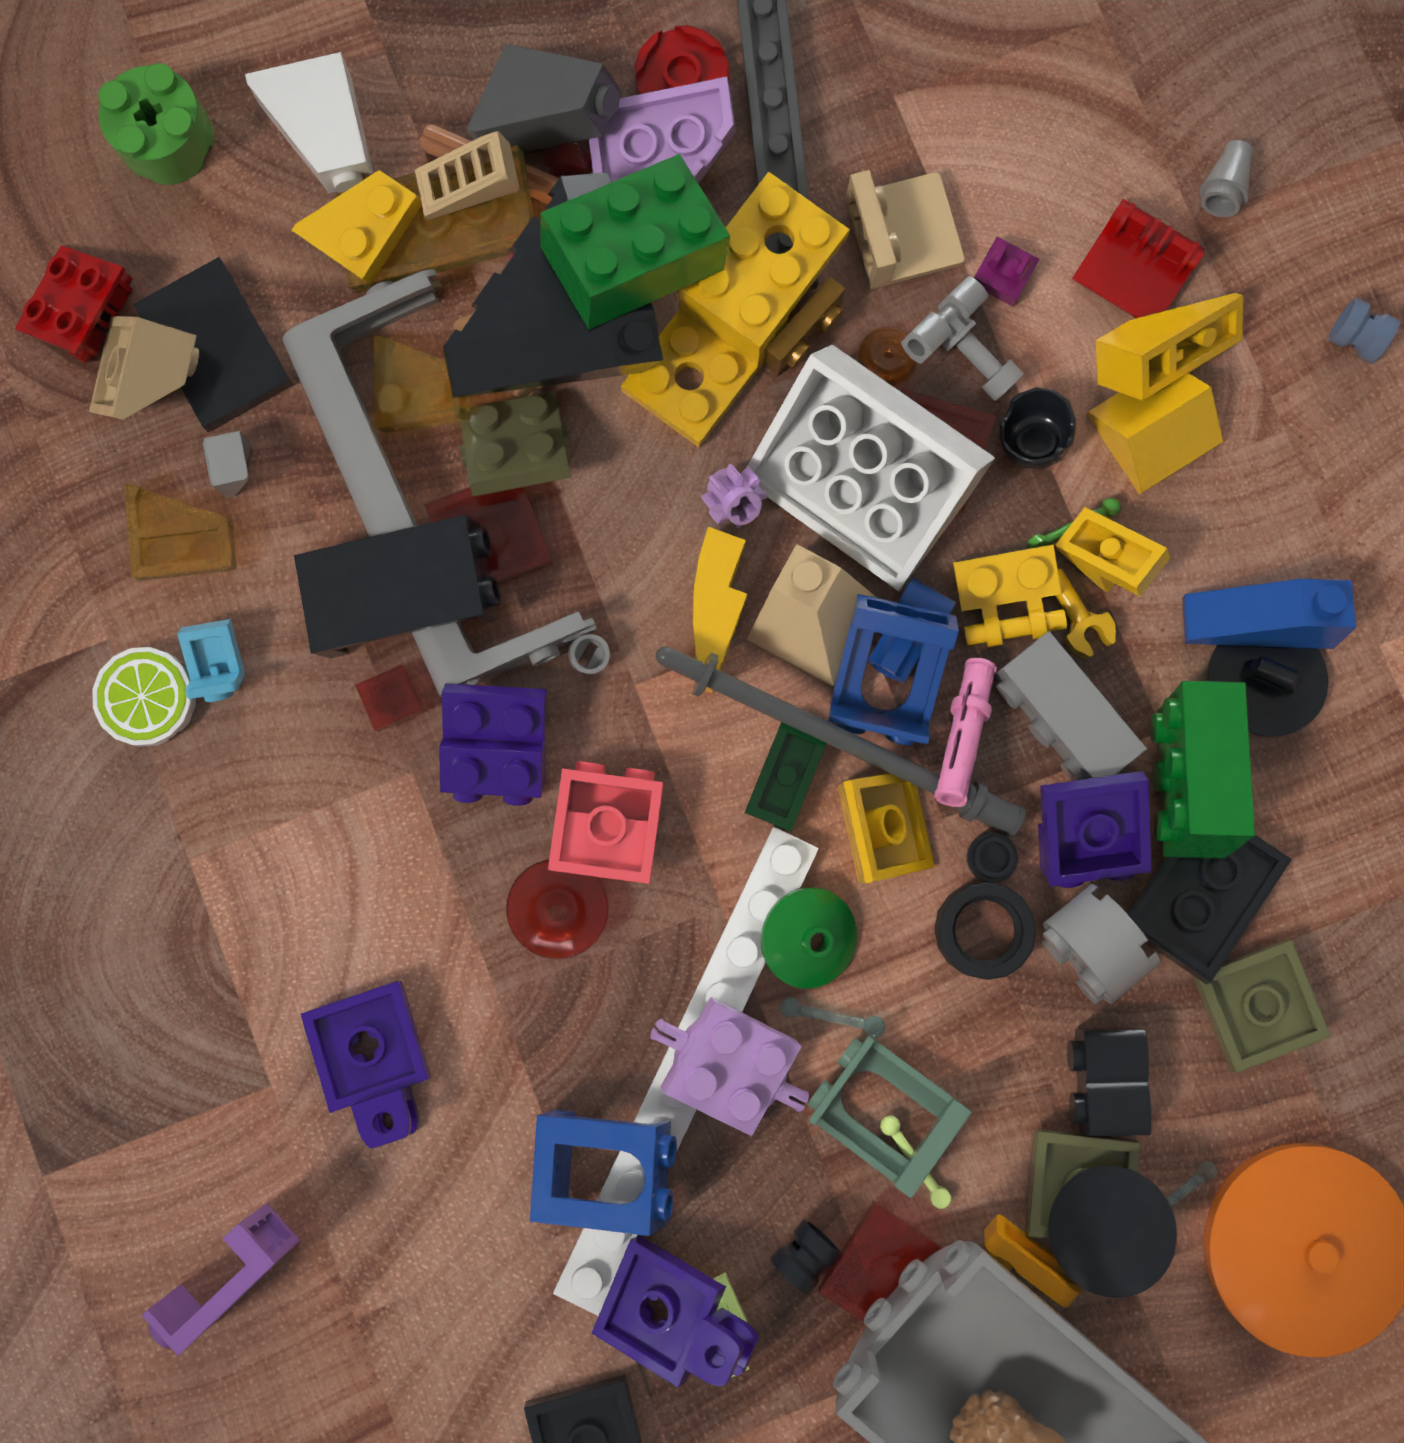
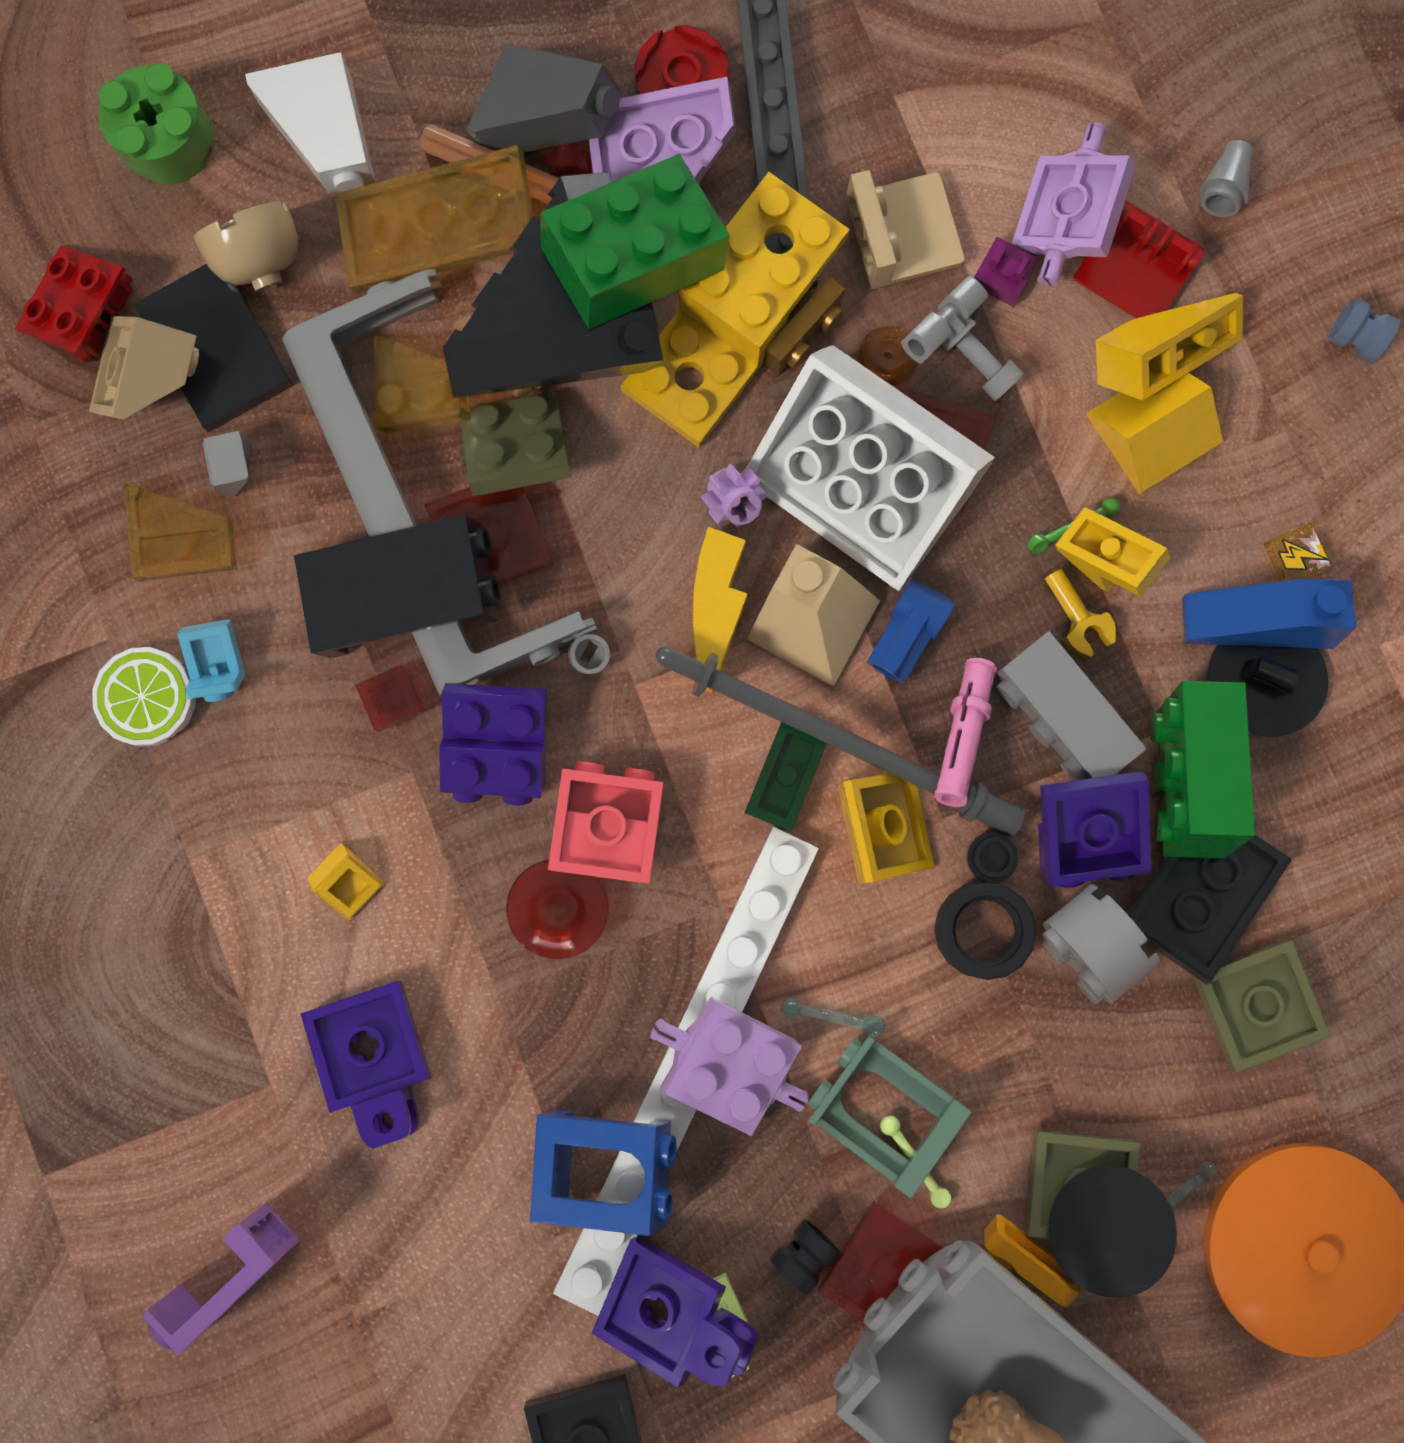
(251, 245): none -> tan cylinder
(344, 881): none -> yellow slope
(362, 224): yellow wing -> none
(499, 183): tan slope -> none
(789, 931): green dish -> none
(911, 719): blue panel -> none
(1006, 580): yellow plate -> none
(1038, 428): black hair -> none
(1074, 204): none -> lavender plate
(1111, 1081): black brick -> none
(1298, 554): none -> tile

